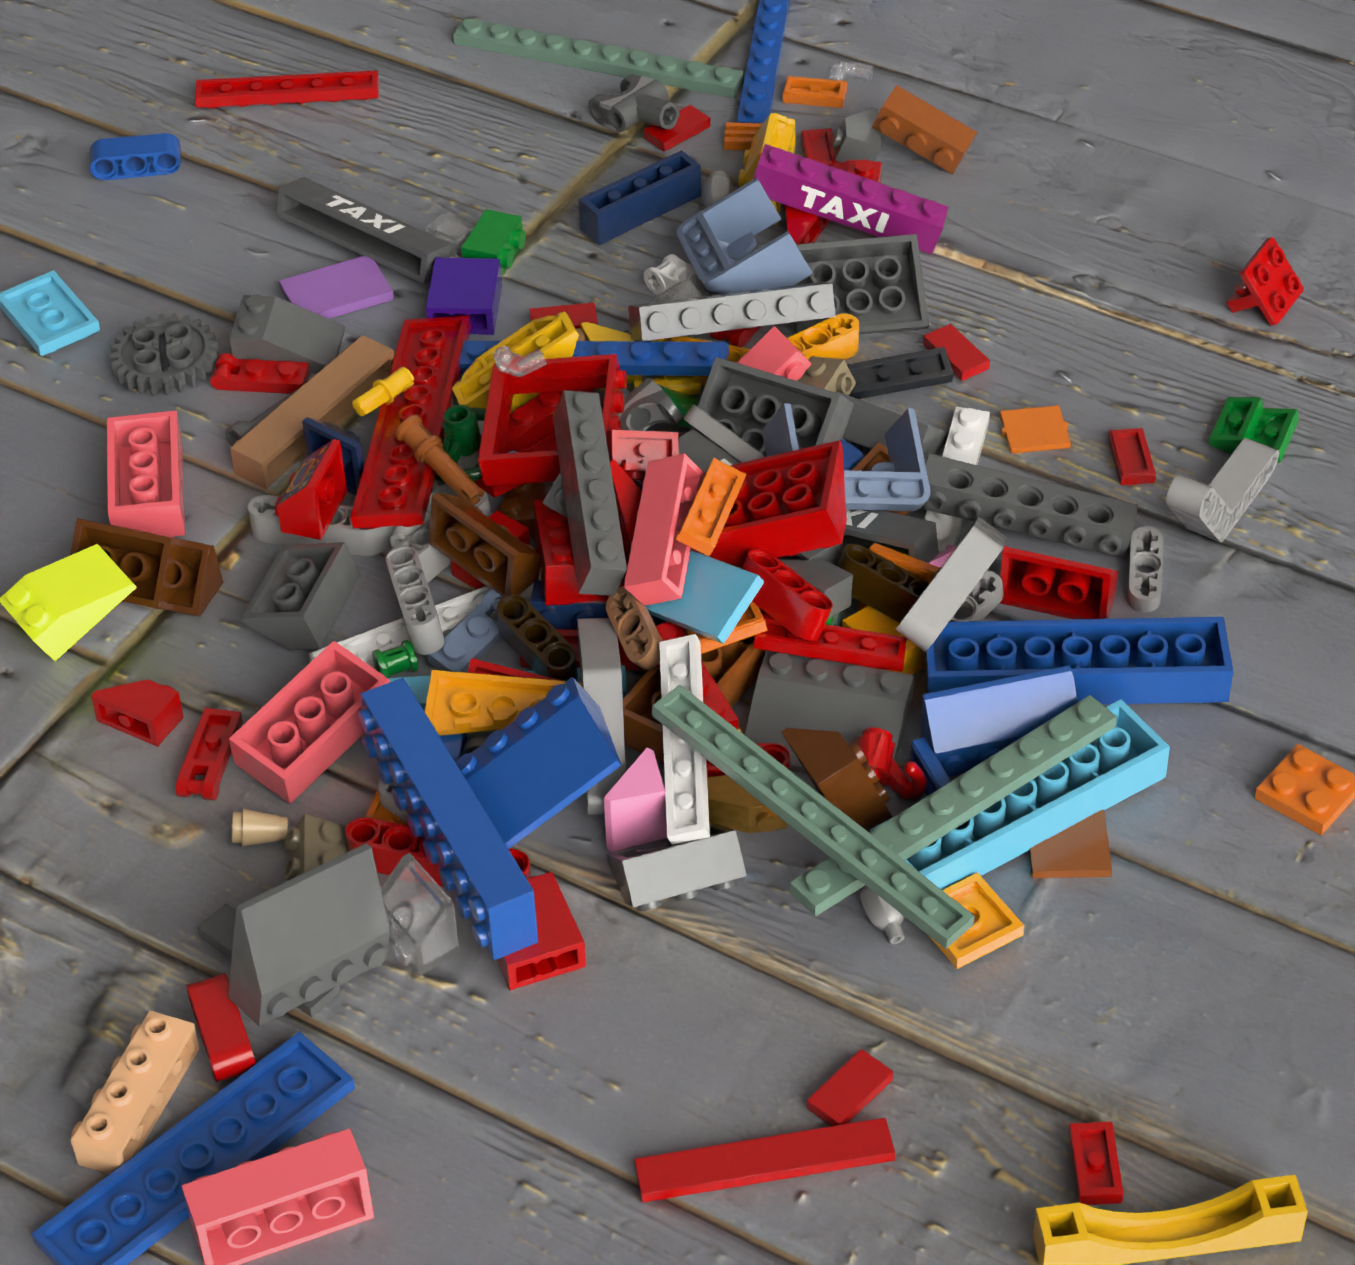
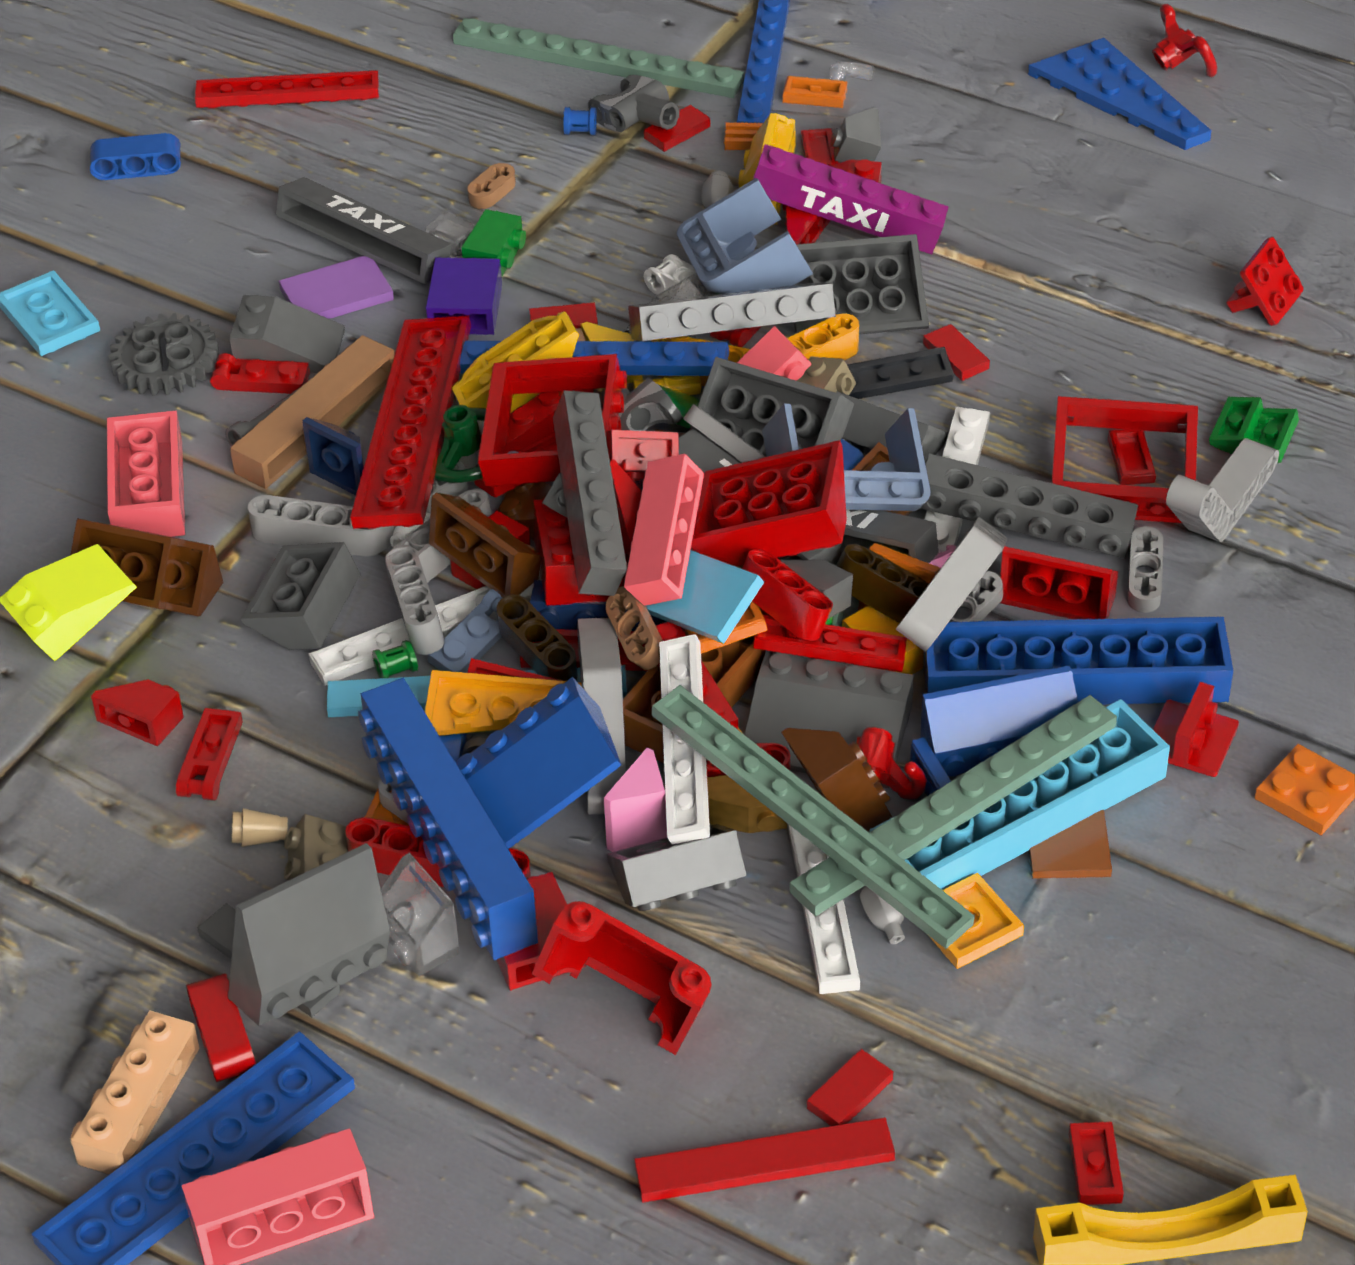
(306, 723): coral brick -> none
(313, 493): red slope -> none
(383, 391): yellow axle -> none
(429, 450): dark orange pin -> none
(491, 185): none -> medium nougat beam
(517, 365): clear arm -> none
(580, 121): none -> blue bush
(632, 959): none -> red windscreen
(640, 197): dark blue brick -> none
(711, 507): orange plate -> none
(828, 931): none -> white tile
(924, 129): dark orange brick -> none
(1035, 429): orange piece -> none
(1117, 85): none -> blue wing
(1128, 416): none -> red window
(1181, 44): none -> red piece
(1196, 733): none -> red bracket

